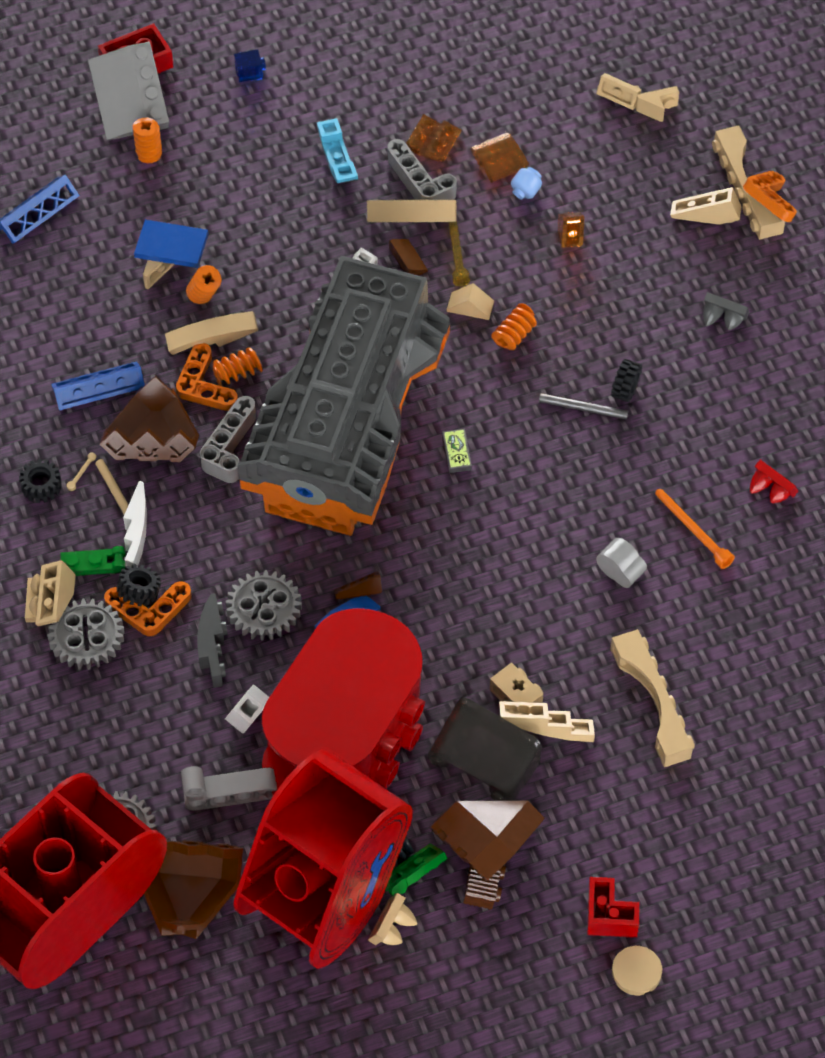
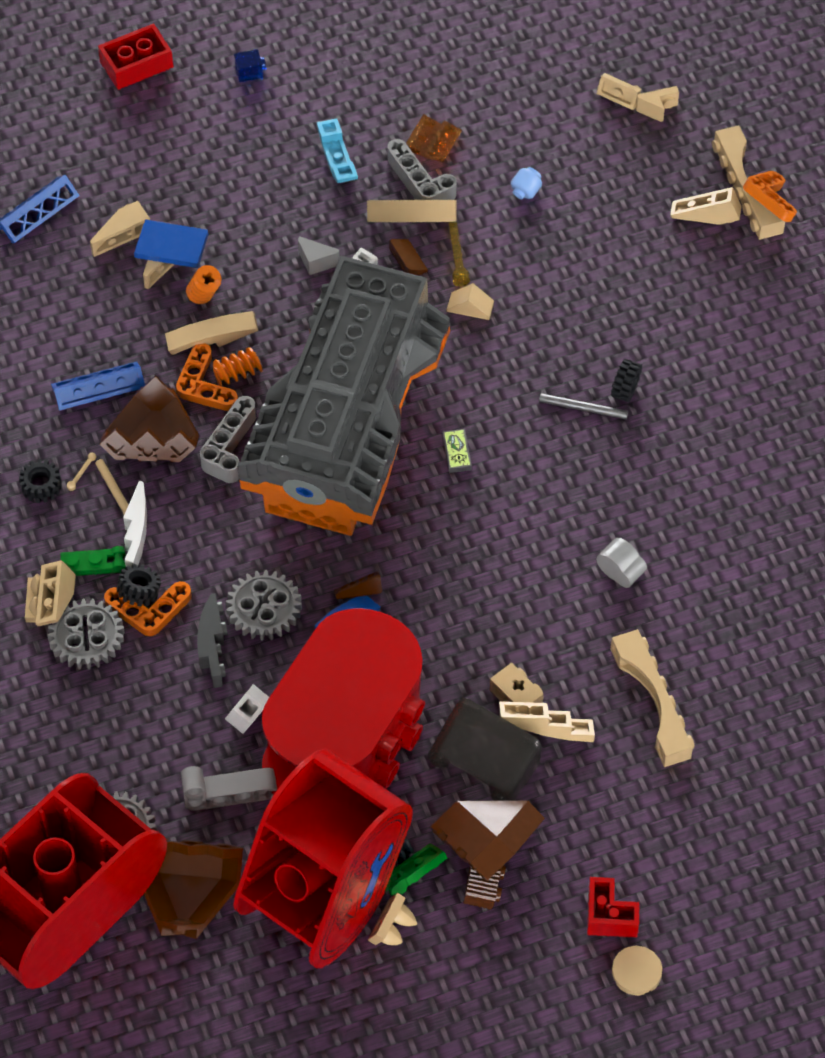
(120, 228): none -> tan slope
(127, 89): light grey slope -> none
(147, 140): orange piece -> none
(317, 256): none -> light grey slope
(500, 157): clear orange slope -> none
(514, 327): orange piece -> none
(571, 229): clear orange slope -> none
(716, 305): dark grey tile -> none
(722, 556): orange piece -> none
(764, 476): red tile -> none

